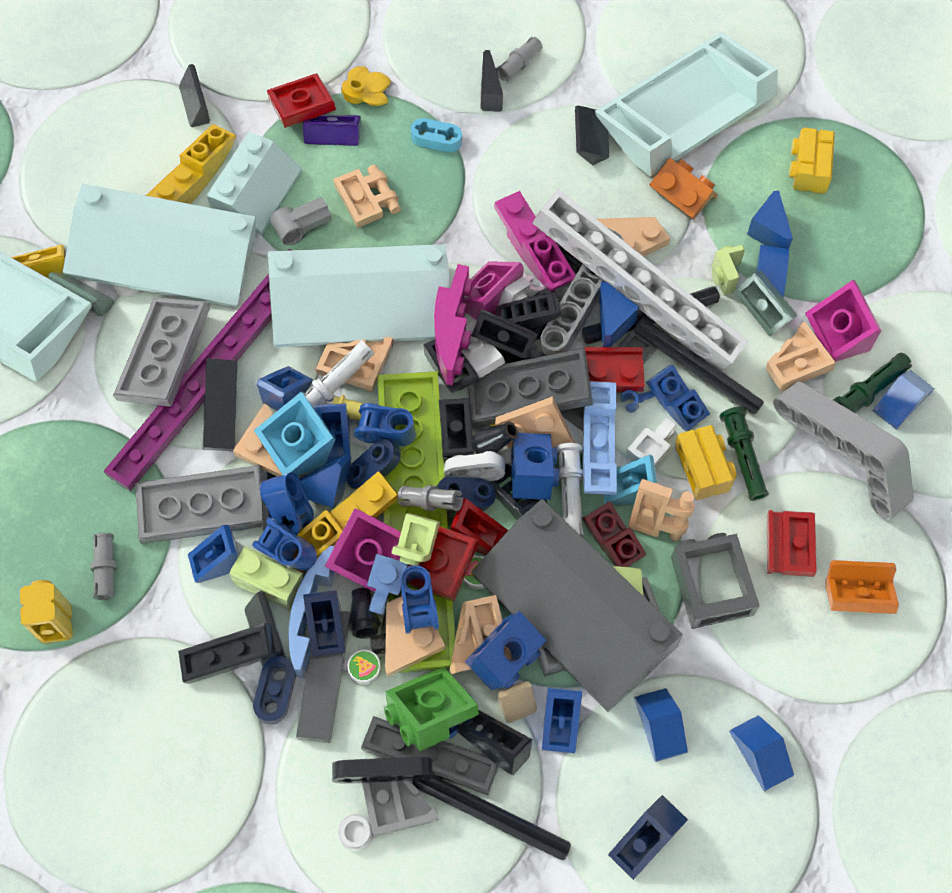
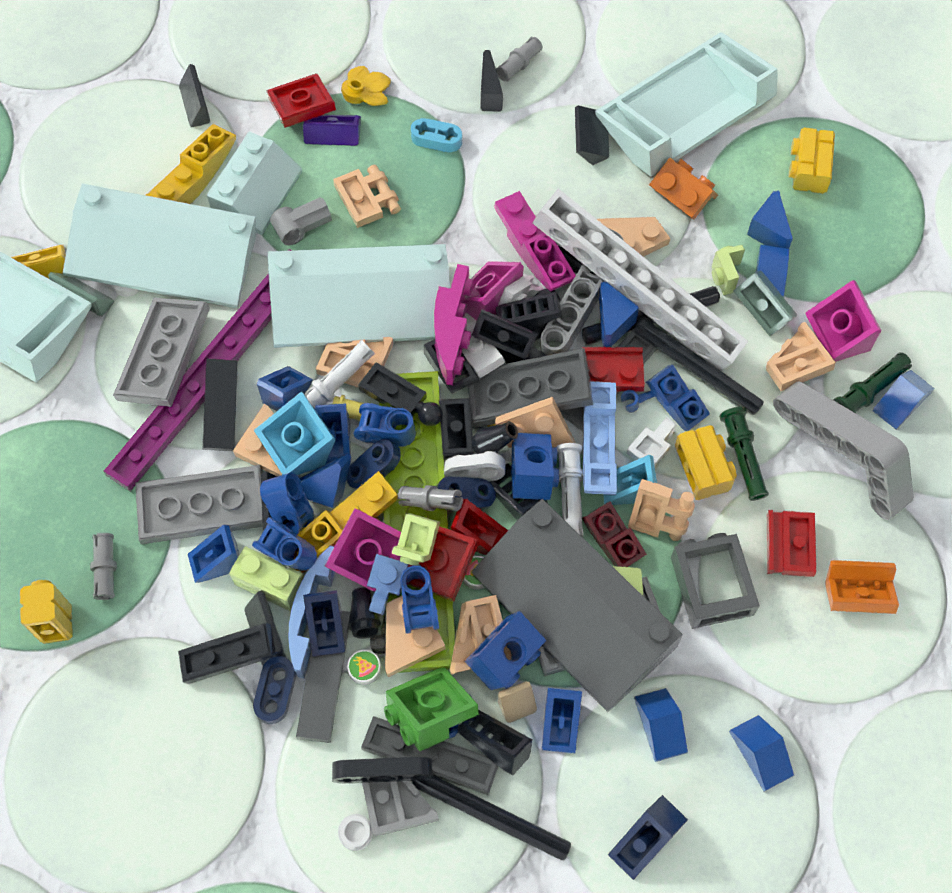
(399, 393): none -> black plate

